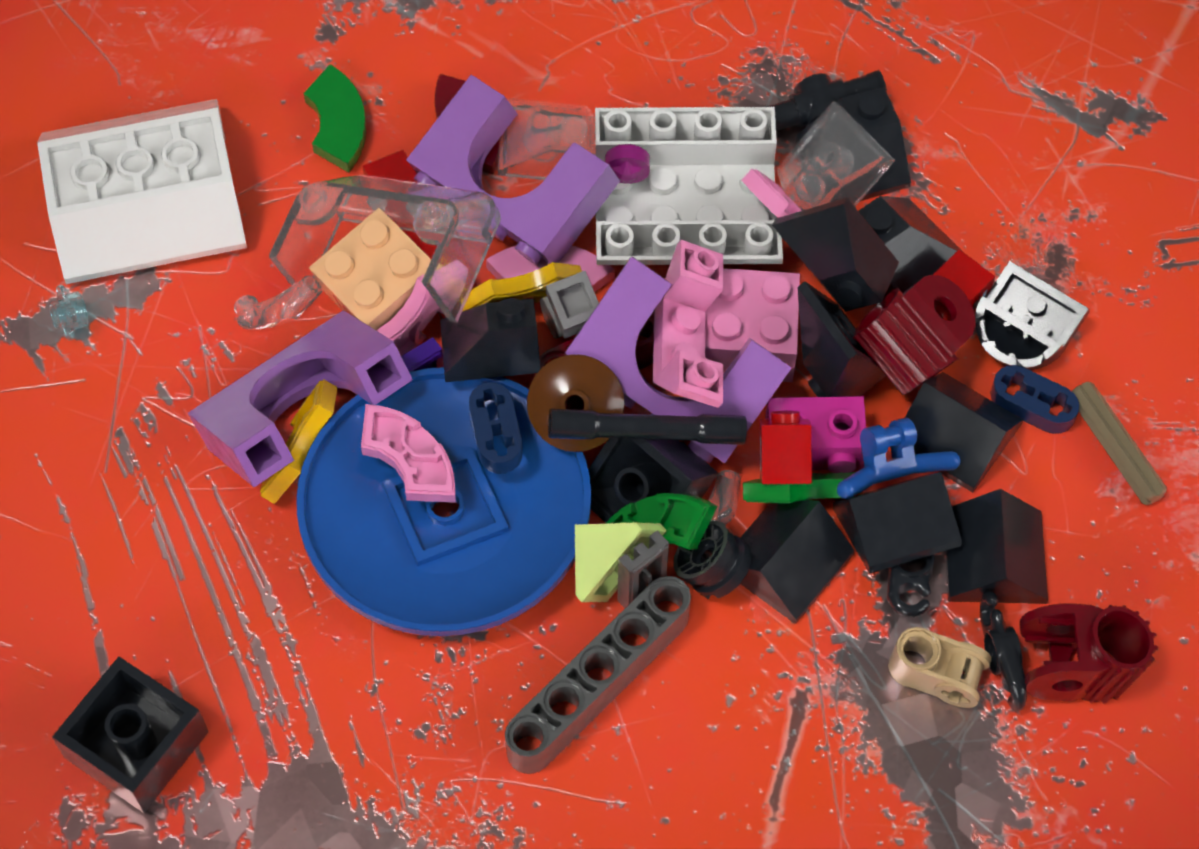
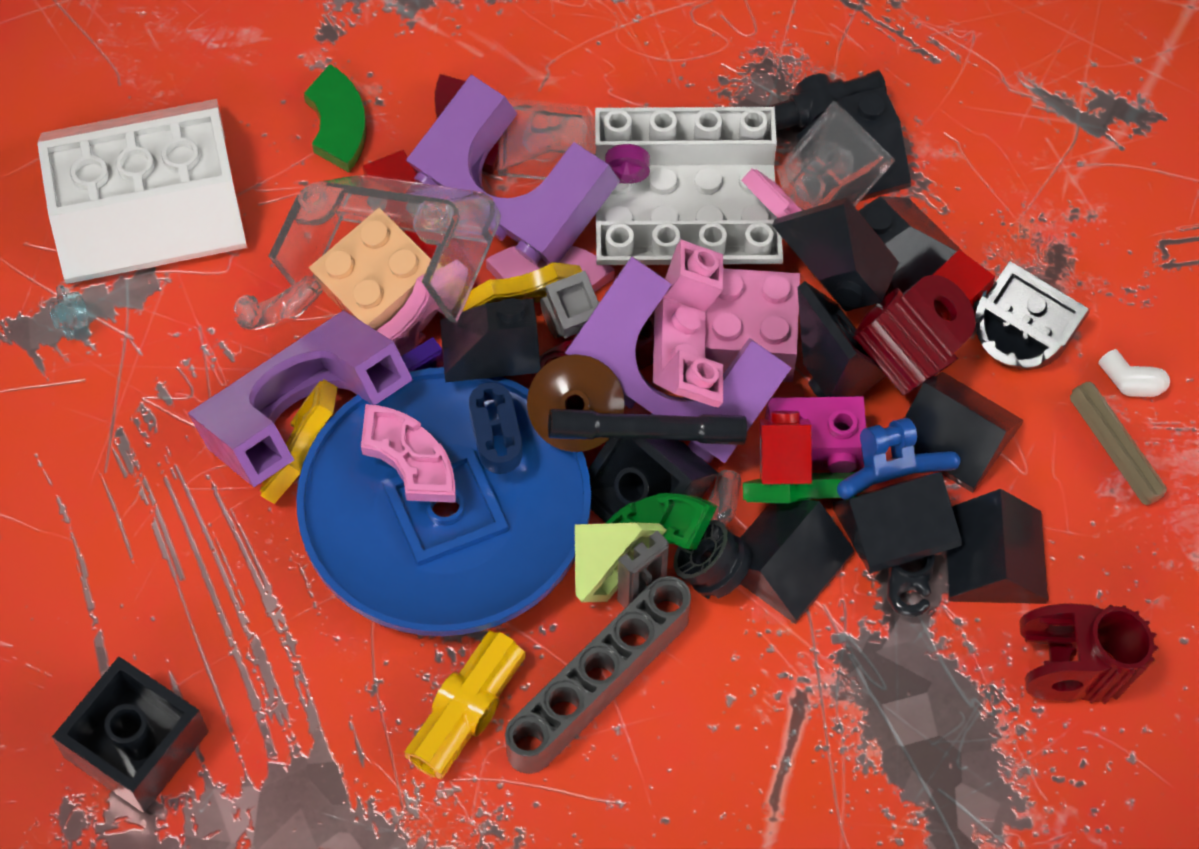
(465, 704): none -> yellow piece
(942, 666): tan piece -> none
(1004, 650): black piece -> none
(1035, 399): dark blue beam -> none
(1134, 380): none -> white arm

